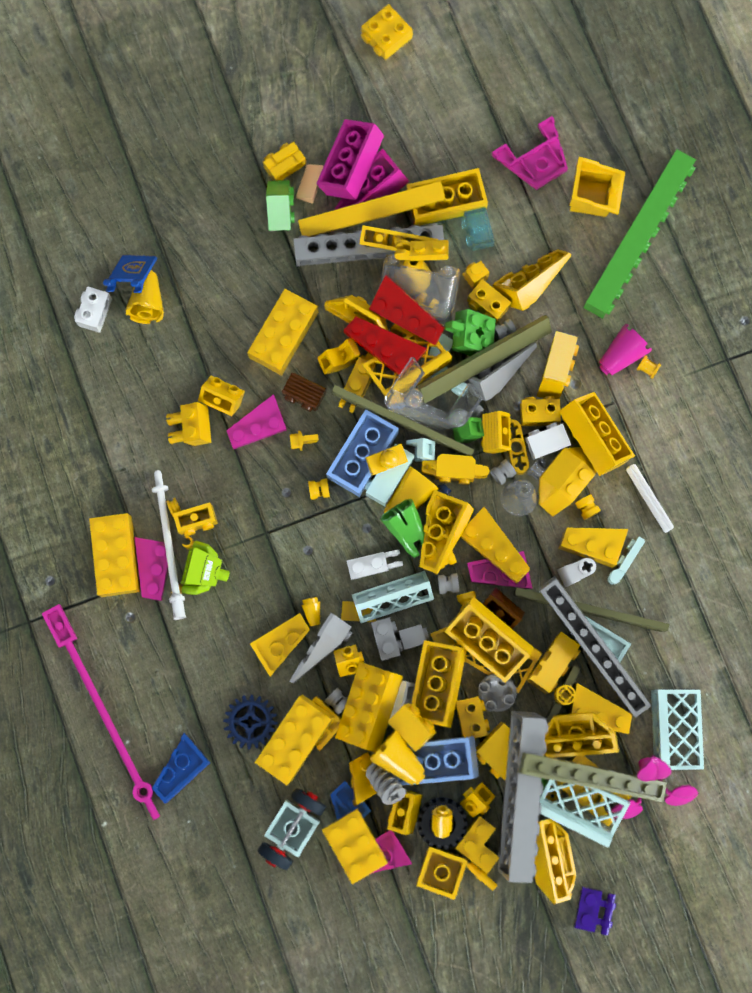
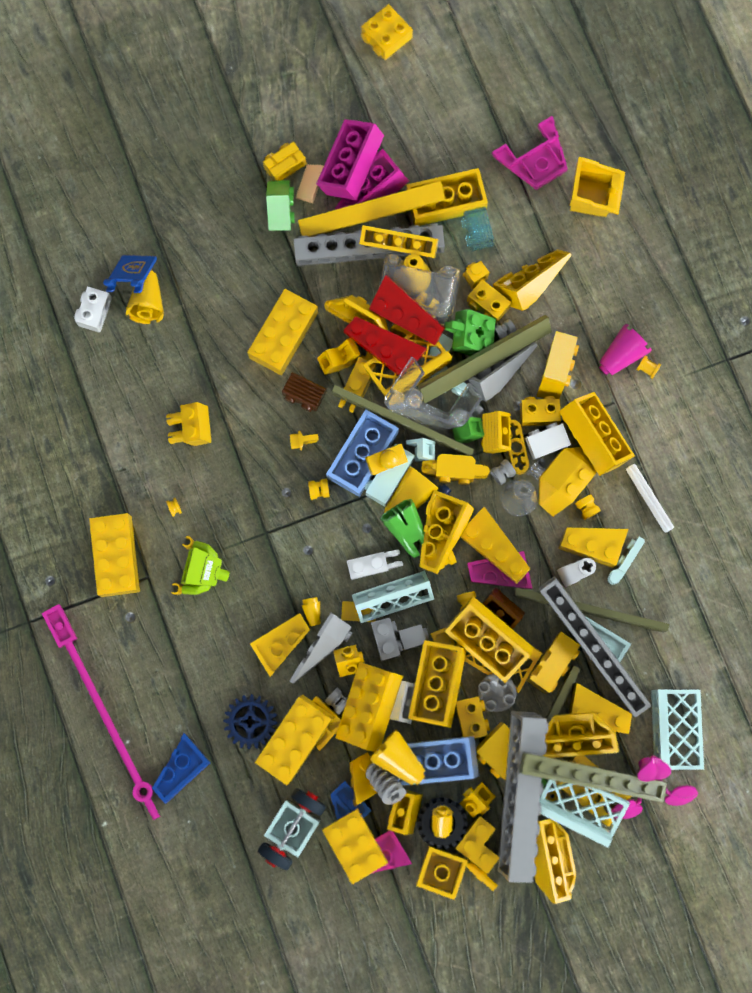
(151, 567): dark pink wing -> none
(176, 598): white bar -> none
(195, 518): yellow brick -> none
(221, 395): yellow brick -> none
(257, 424): dark pink wing -> none
(412, 726): yellow brick -> none
(422, 250): yellow hinge -> none
(448, 583): light grey wheel -> none
(562, 697): yellow wheel -> none
(588, 911): dark purple plate -> none
(639, 234): bright green brick -> none

